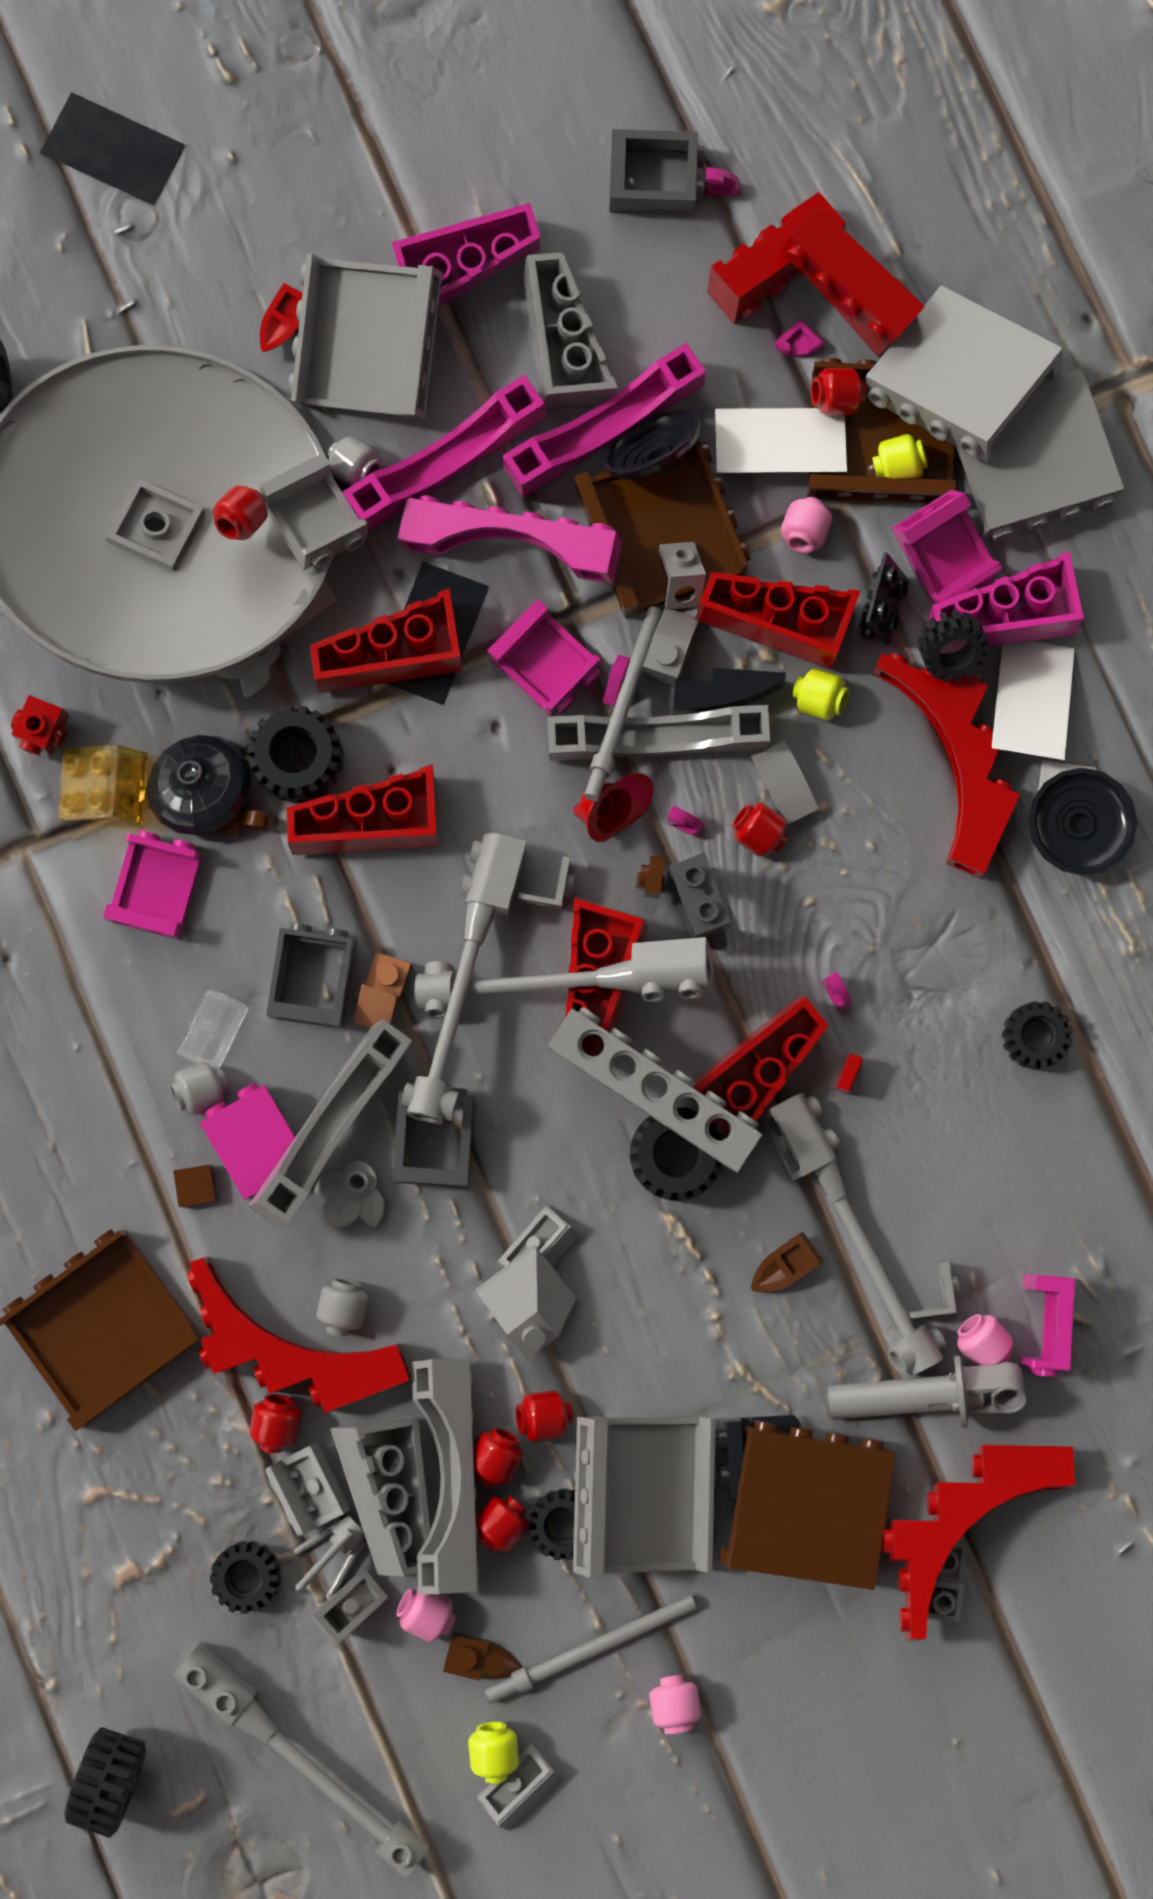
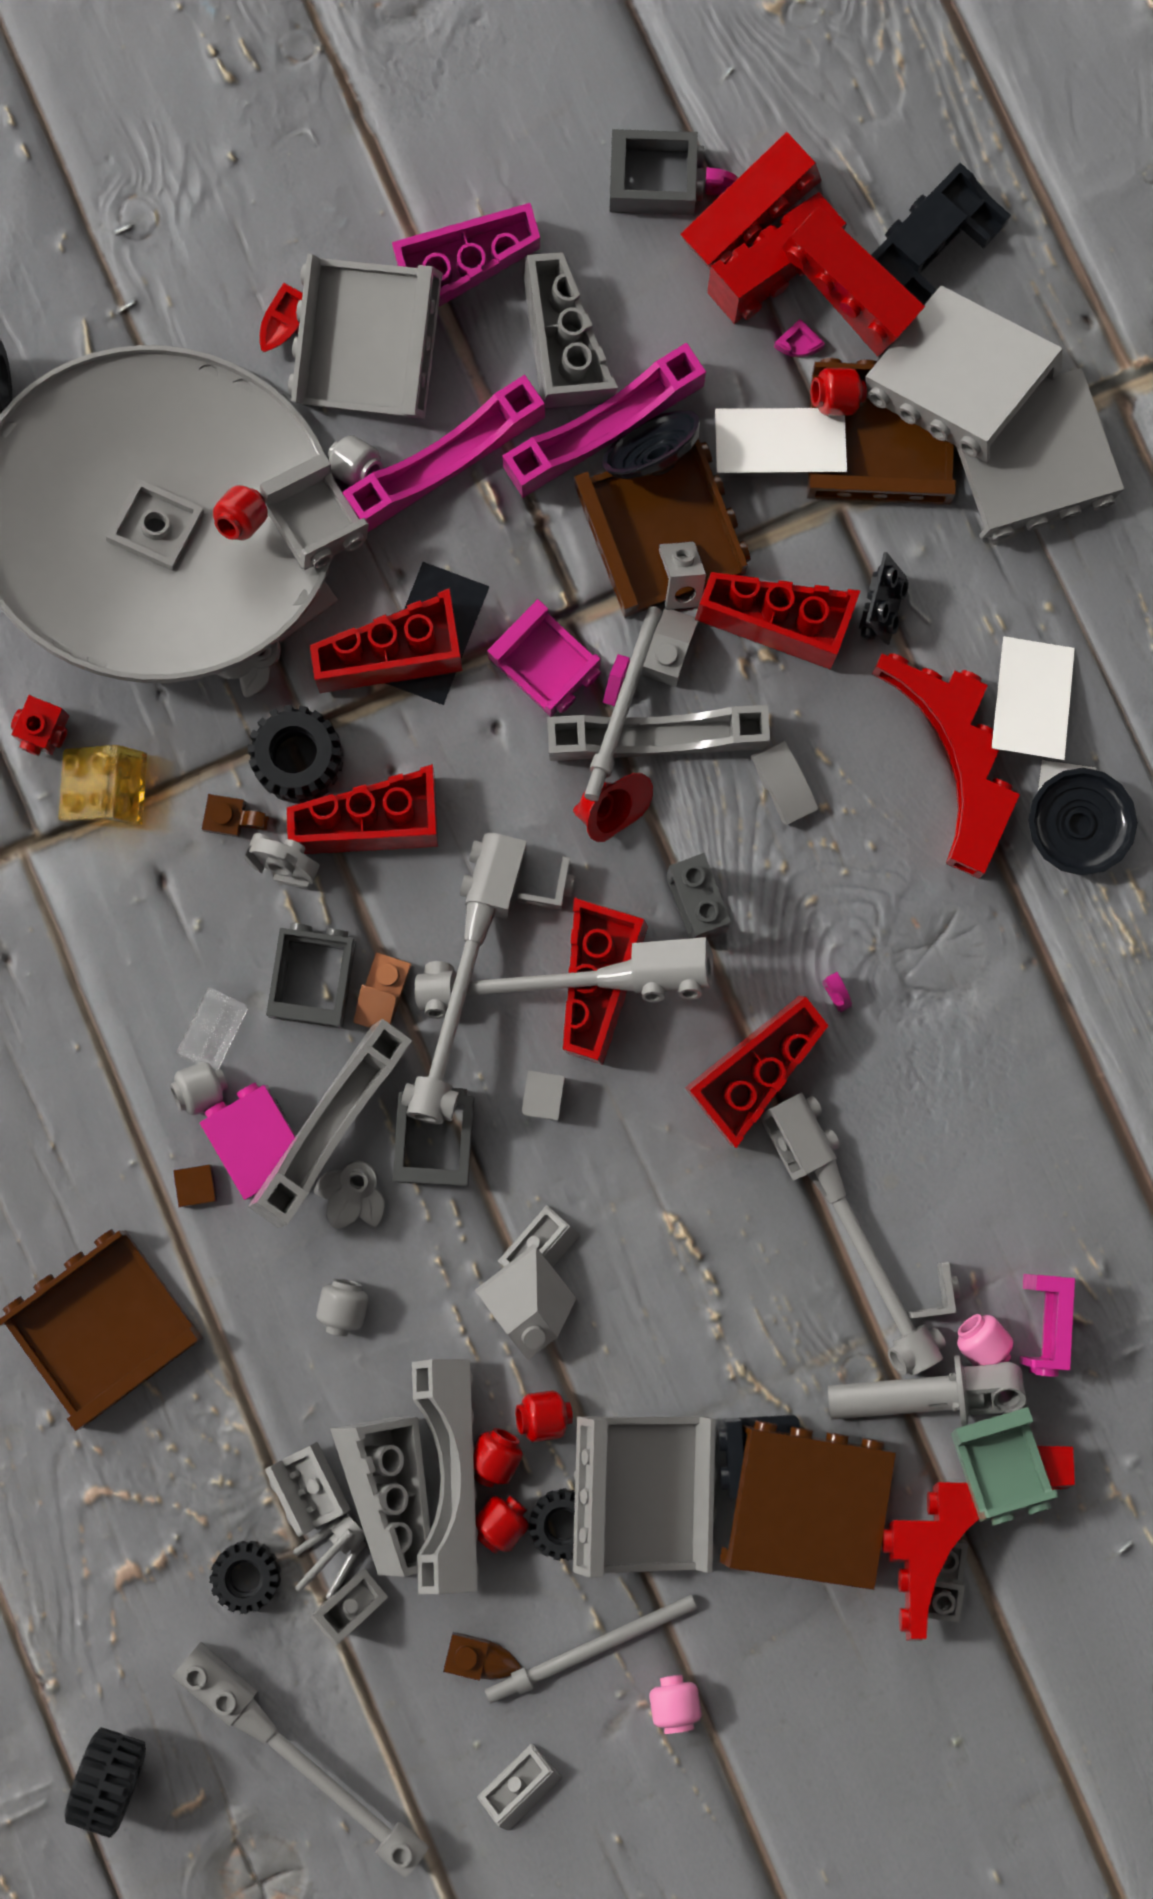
(112, 148): black sticker -> none
(155, 885): dark pink panel -> none
(198, 784): black hat -> none
(275, 1423): red head -> none
(281, 1363): red arch -> none
(285, 860): none -> light grey plate
(426, 1614): bright pink head -> none
(440, 527): dark pink arch -> none
(493, 1752): neon yellow head -> none
(543, 1095): none -> light grey panel
(652, 877): reddish brown plate -> none
(660, 1183): black tyre -> none
(685, 822): dark pink tile -> none
(724, 690): black slope -> none
(729, 1151): light grey brick -> none
(753, 201): none -> red wedge
(760, 829): red head -> none
(786, 1265): reddish brown plate -> none
(806, 525): bright pink head -> none
(821, 694): neon yellow head -> none
(848, 1073): red tile -> none
(901, 458): neon yellow head -> none
(933, 224): none -> black bracket
(945, 548): dark pink panel -> none
(946, 631): black tyre -> none
(1003, 1467): none -> sand green panel
(1022, 607): dark pink wedge -> none
(1058, 1028): black tyre -> none

